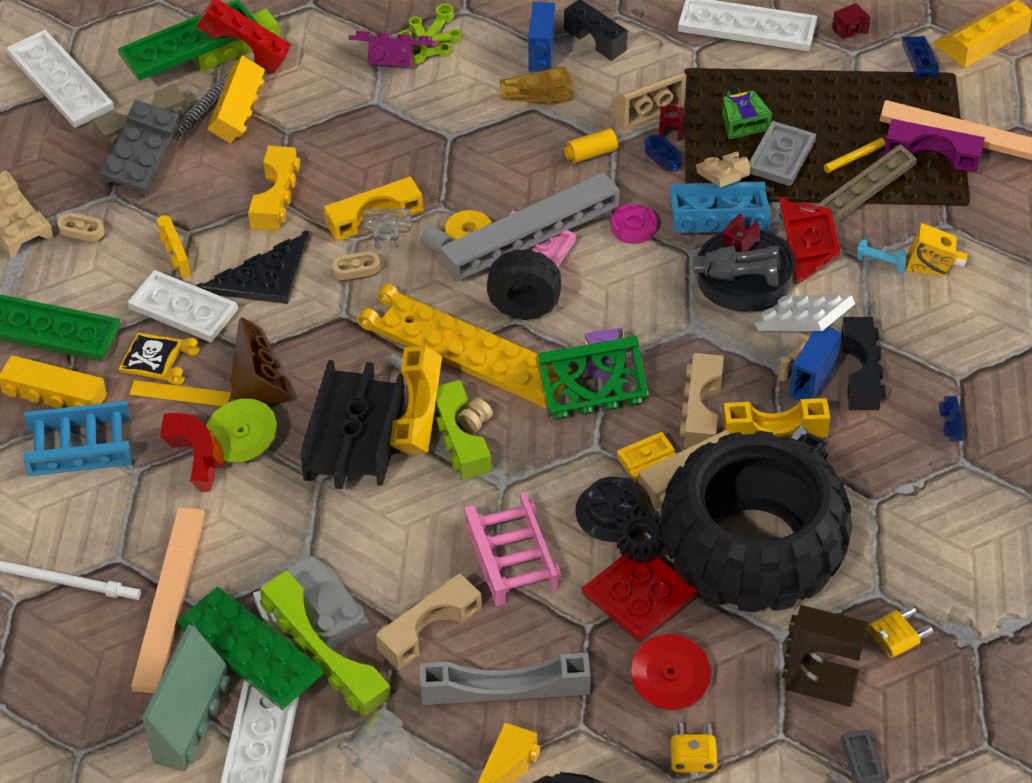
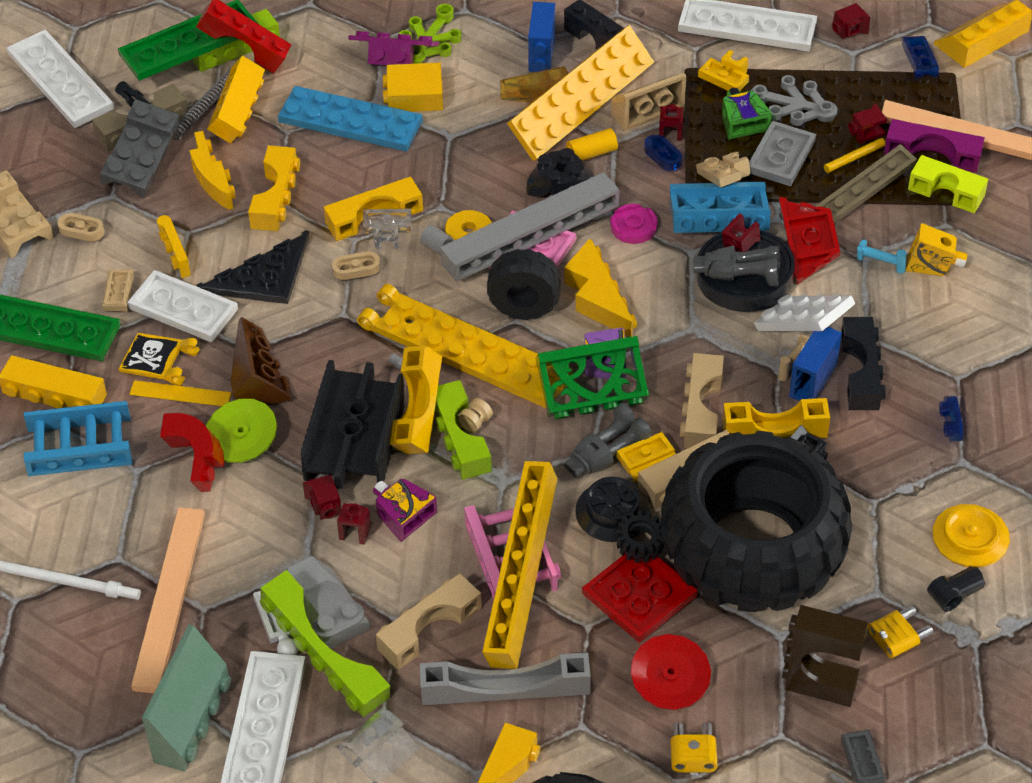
(118, 290): none -> tan plate
(127, 92): none -> black pin
(211, 172): none -> yellow slope
(252, 648): green plate -> none
(323, 496): none -> dark red window
(350, 118): none -> dark azure plate
(356, 516): none -> dark red window
(404, 506): none -> magenta torso
(413, 87): none -> yellow brick
(520, 565): none -> yellow brick
(557, 172): none -> black brick
(580, 93): none -> yellow plate
(592, 451): none -> dark grey piece
(597, 292): none -> yellow slope
(727, 73): none -> yellow plate
(820, 109): none -> light grey plant
(866, 124): none -> dark red window
(933, 175): none -> neon yellow arch
(950, 591): none -> black piece
(971, 535): none -> yellow piece

